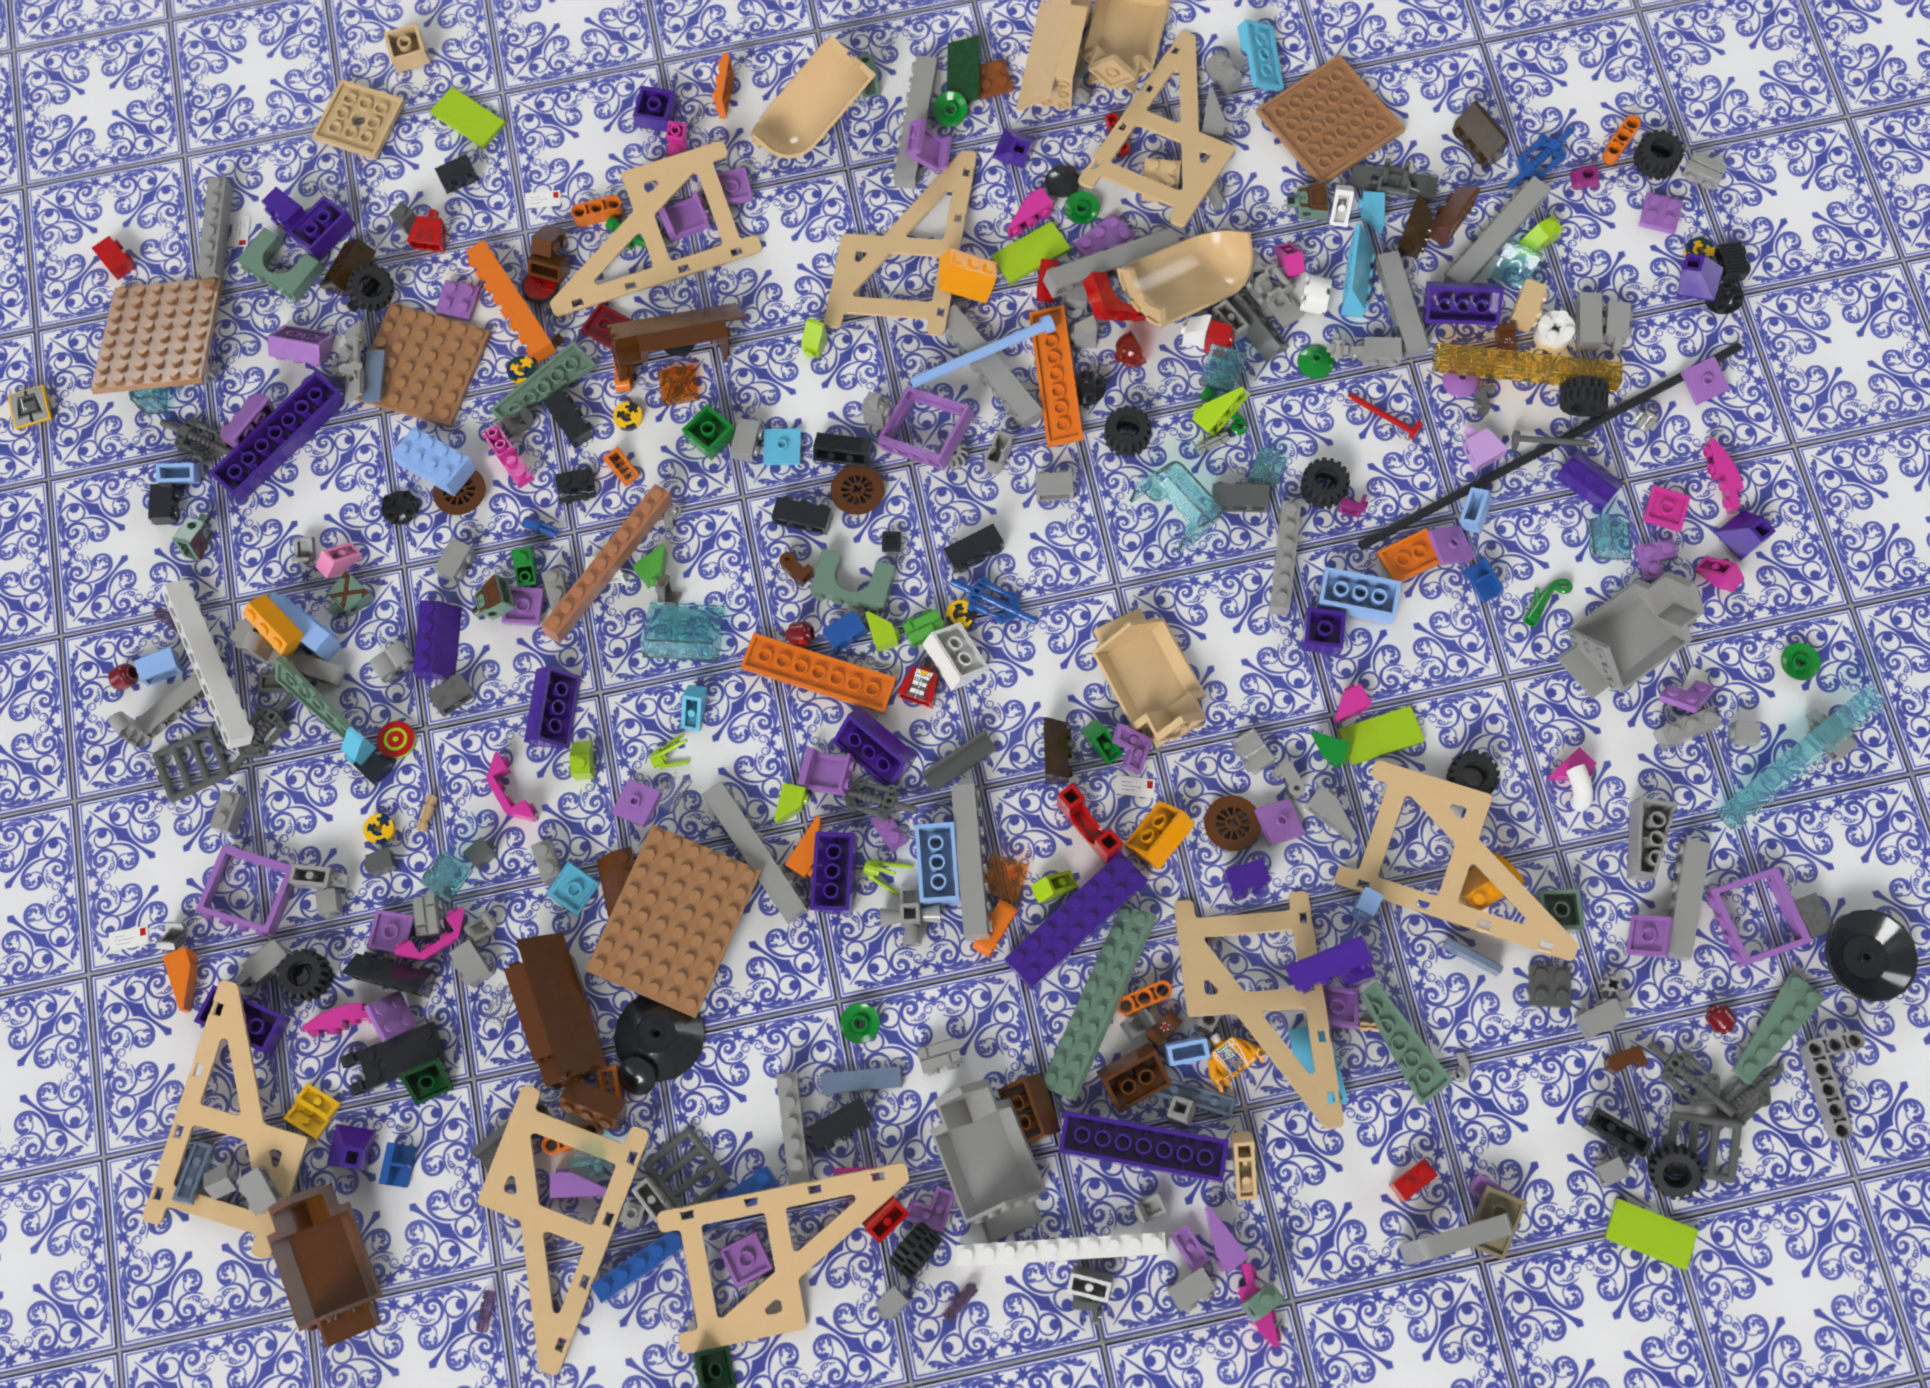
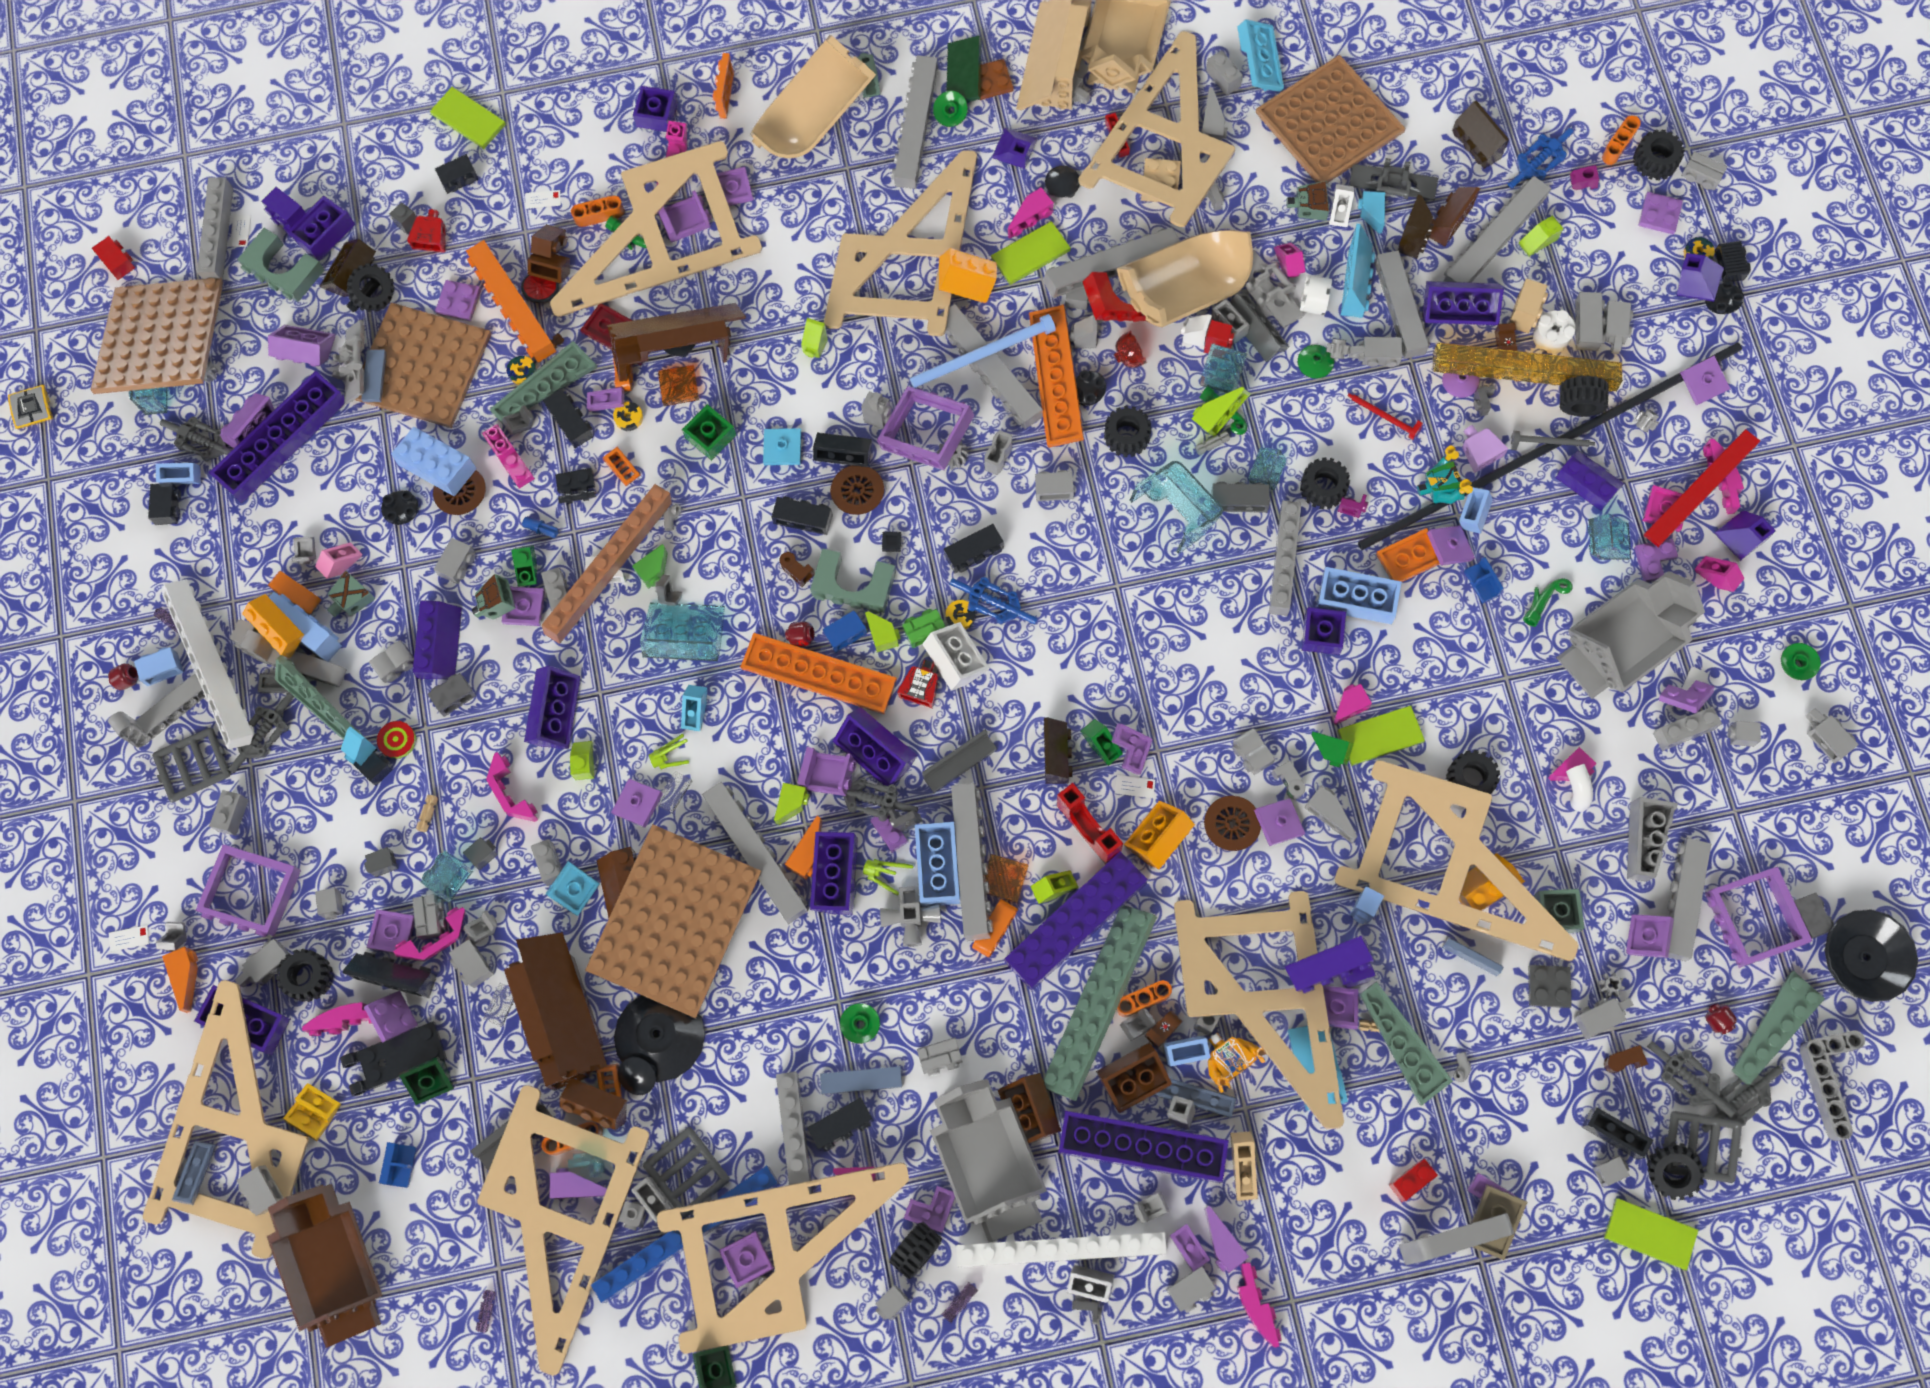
(193, 537): sand green torso -> none
(220, 1181): light grey brick -> none
(295, 592): none -> orange beam
(317, 877): light grey hinge -> none
(351, 1147): dark purple slope -> none
(354, 102): tan piece -> none
(385, 835): yellow piece -> none
(406, 47): tan brick -> none
(605, 399): none -> medium lavender plate
(746, 440): light grey brick -> none
(885, 1219): red brick -> none
(905, 821): none -> flat silver bracket
(927, 146): medium lavender panel -> none
(1042, 292): red brick -> none
(1081, 201): green dish -> none
(1104, 236): medium lavender plate -> none
(1150, 676): tan panel -> none
(1246, 880): dark purple brick -> none
(1262, 1302): sand green torso -> none
(1444, 481): none -> torso
(1516, 264): clear light blue slope -> none
(1701, 488): none -> red tile
(1800, 756): clear light blue brick -> none

